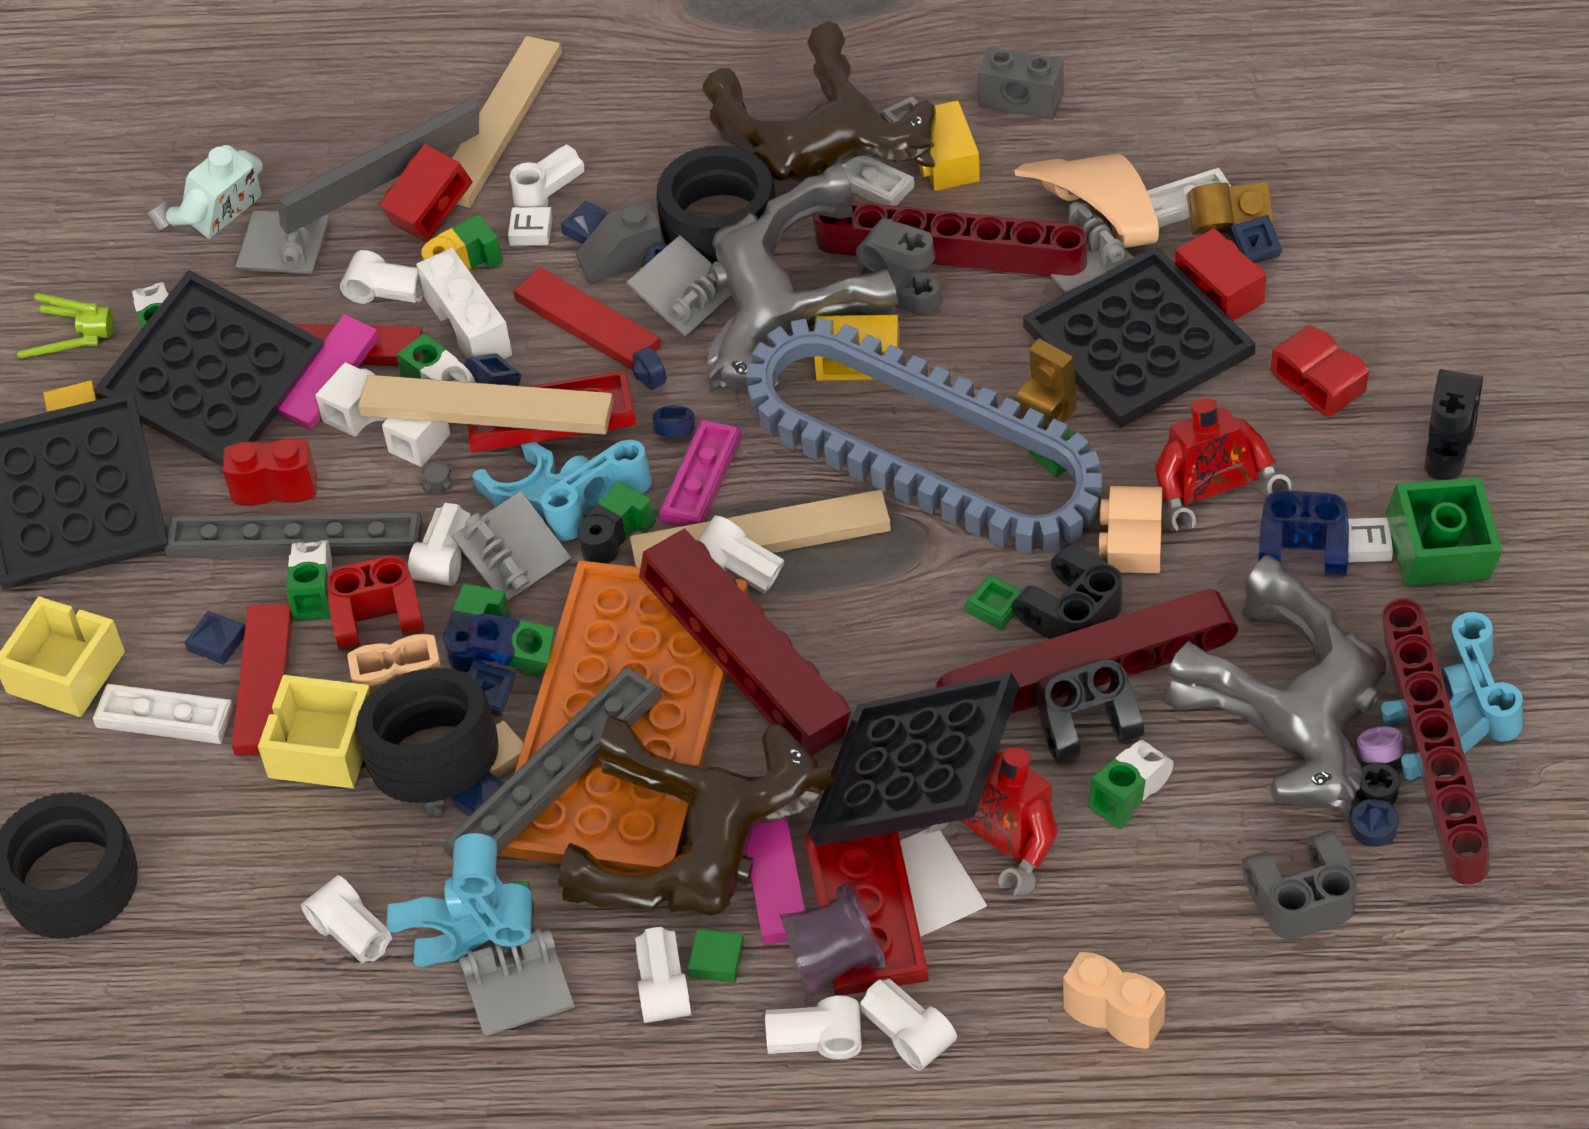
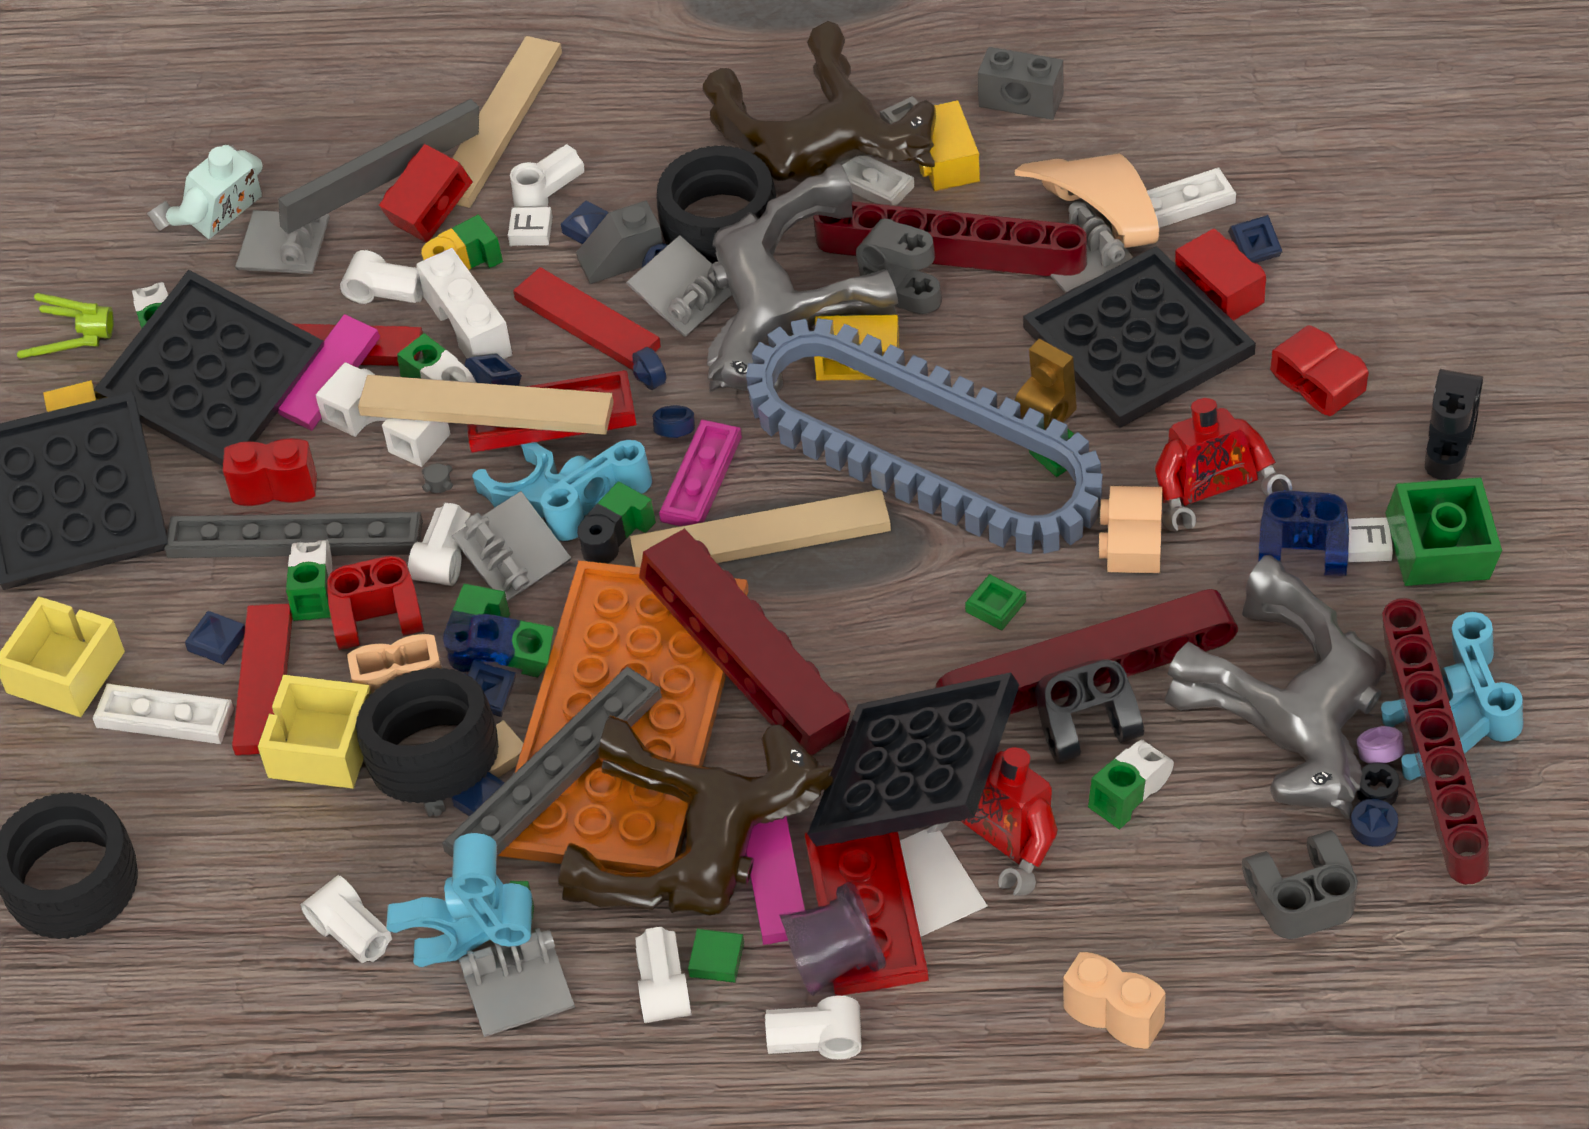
(740, 555): white piece -> none
(915, 1031): white piece -> none
(1090, 600): black piece -> none
(1223, 206): pearl gold plate -> none

